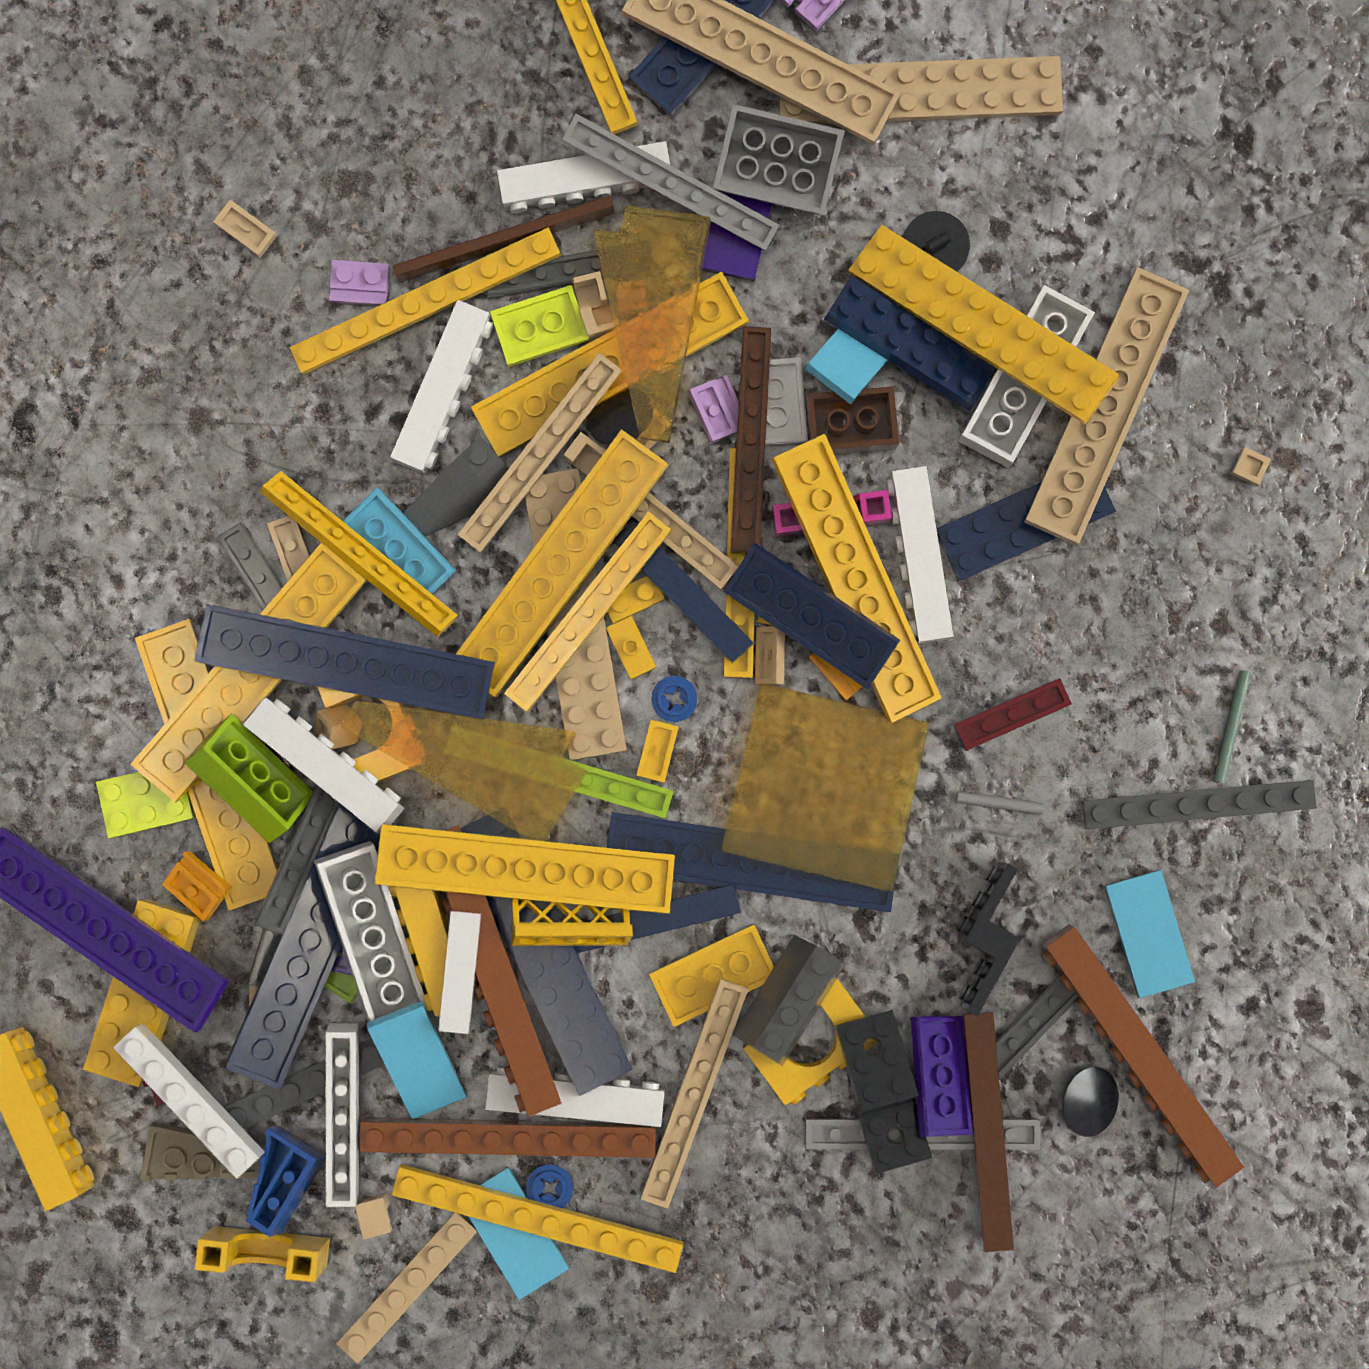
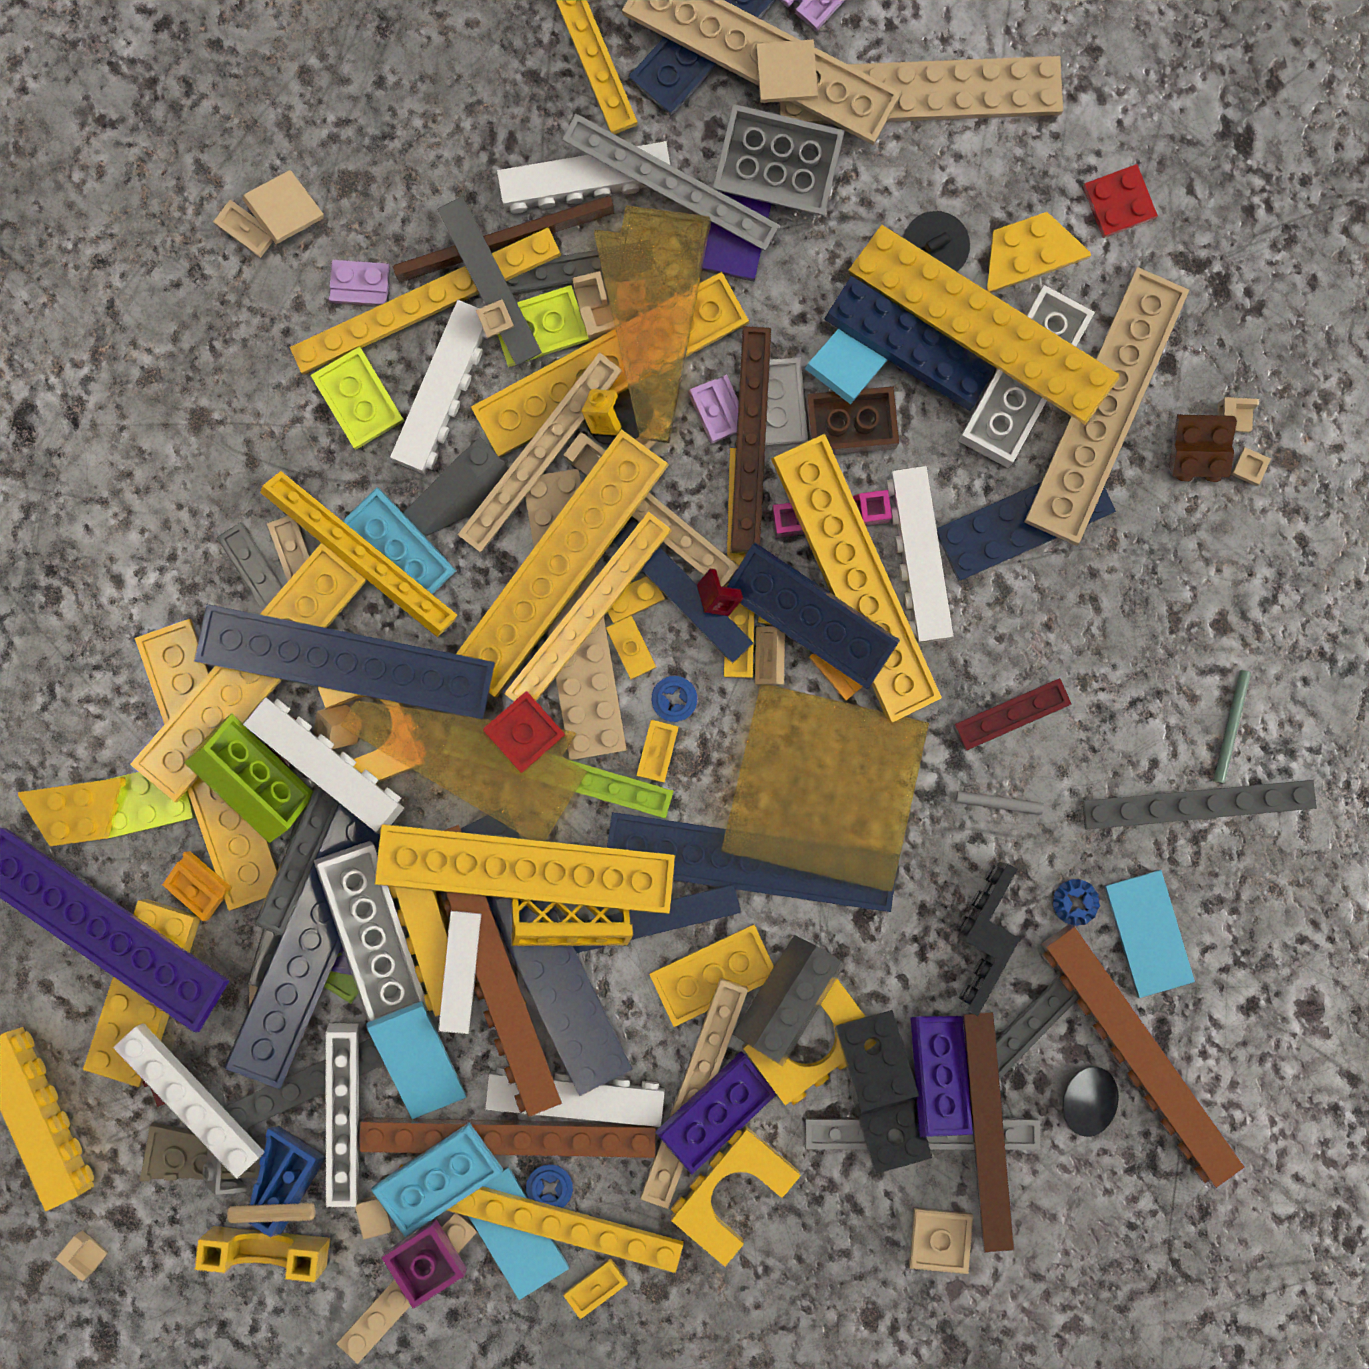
(74, 811): none -> yellow wing
(82, 1255): none -> tan panel
(212, 1176): none -> light grey bracket
(271, 1213): none -> tan axle
(283, 206): none -> tan tile
(357, 398): none -> neon yellow plate
(424, 1264): none -> magenta brick
(437, 1179): none -> medium azure tile
(488, 276): none -> dark grey tile
(495, 318): none -> tan plate
(523, 732): none -> red plate
(595, 1288): none -> yellow plate
(600, 413): none -> yellow bracket
(715, 597): none -> dark red panel
(716, 1113): none -> dark purple tile
(744, 1154): none -> yellow arch
(787, 71): none -> tan tile
(941, 1240): none -> tan tile
(1031, 250): none -> yellow wing
(1062, 902): none -> blue gear
(1120, 201): none -> red plate
(1202, 447): none -> reddish brown plate
(1240, 408): none -> tan panel

